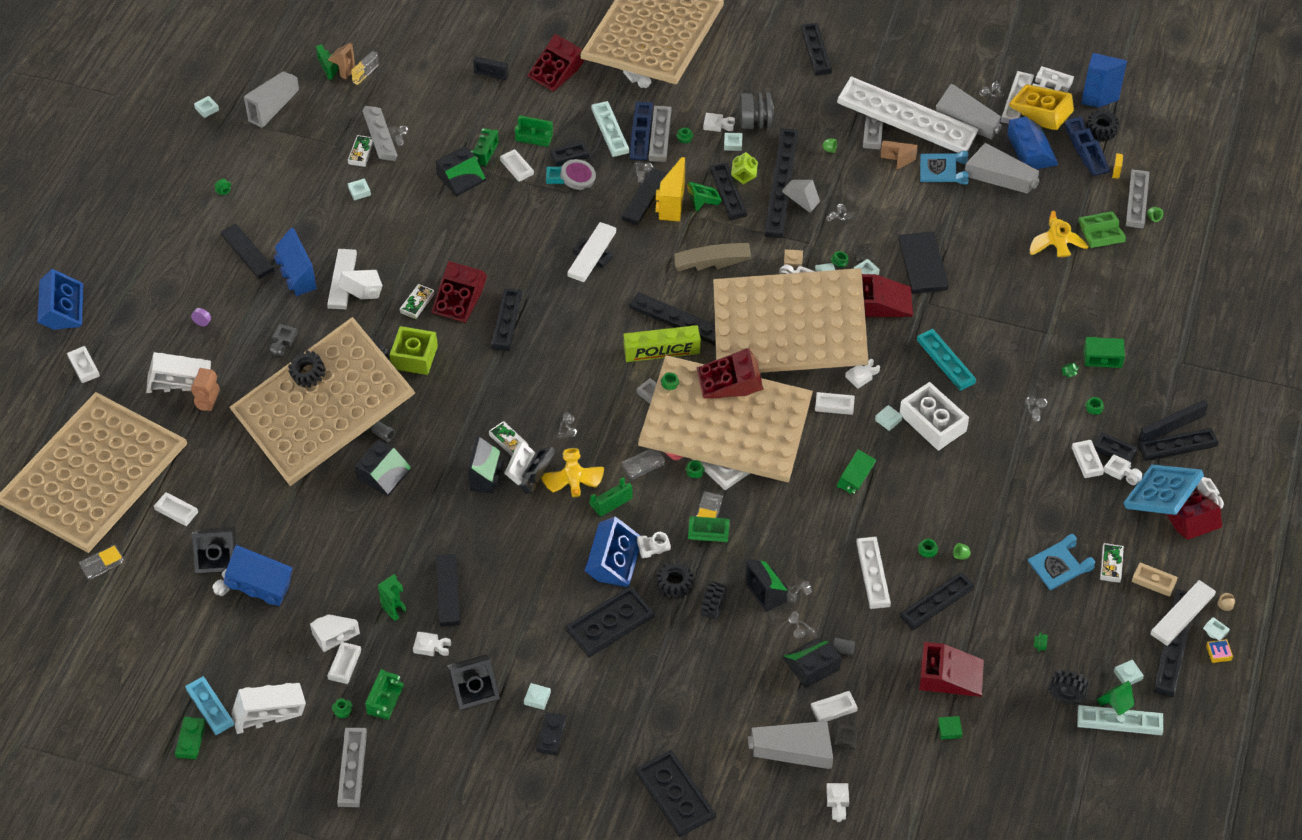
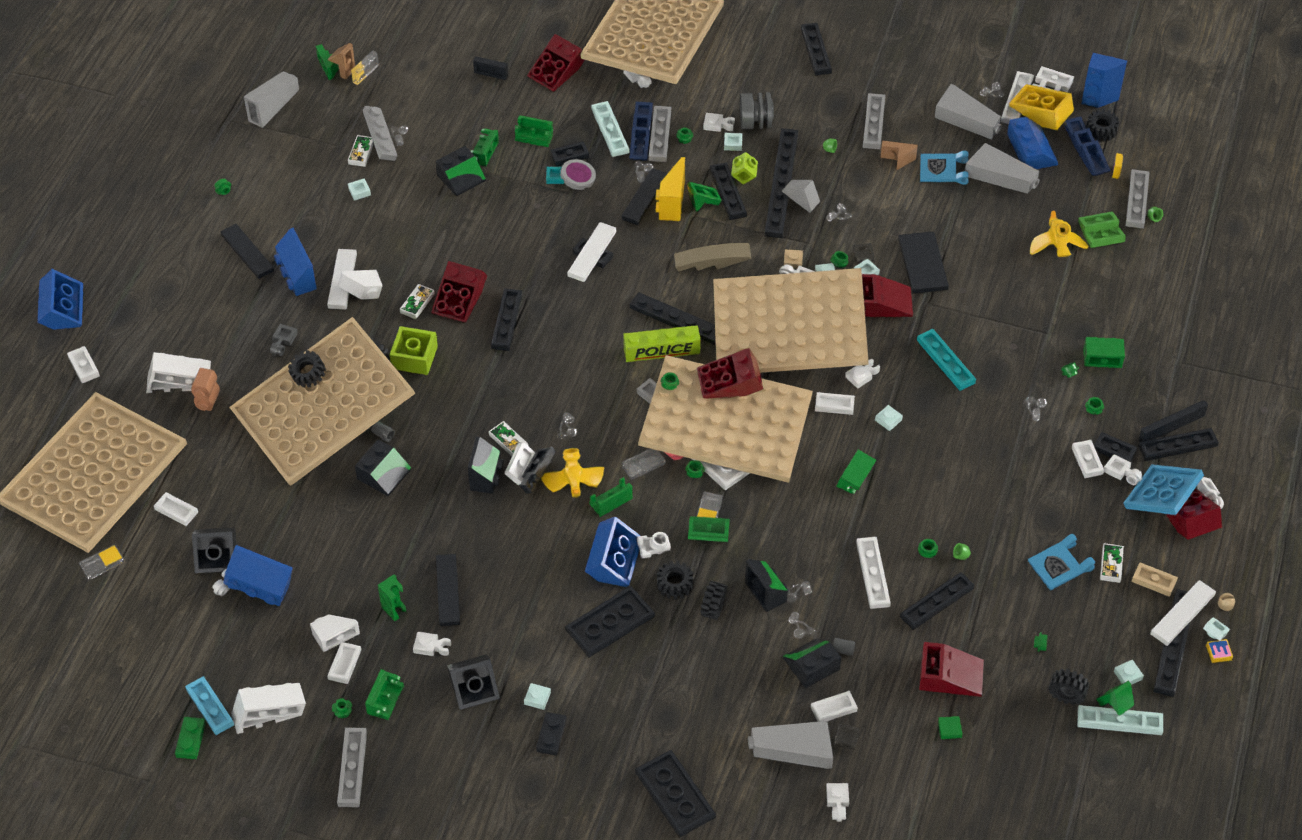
(201, 317): medium lavender tile -> none
(206, 106): light aqua plate -> none
(516, 165): white tile -> none
(907, 115): white plate -> none
(934, 416): white brick -> none

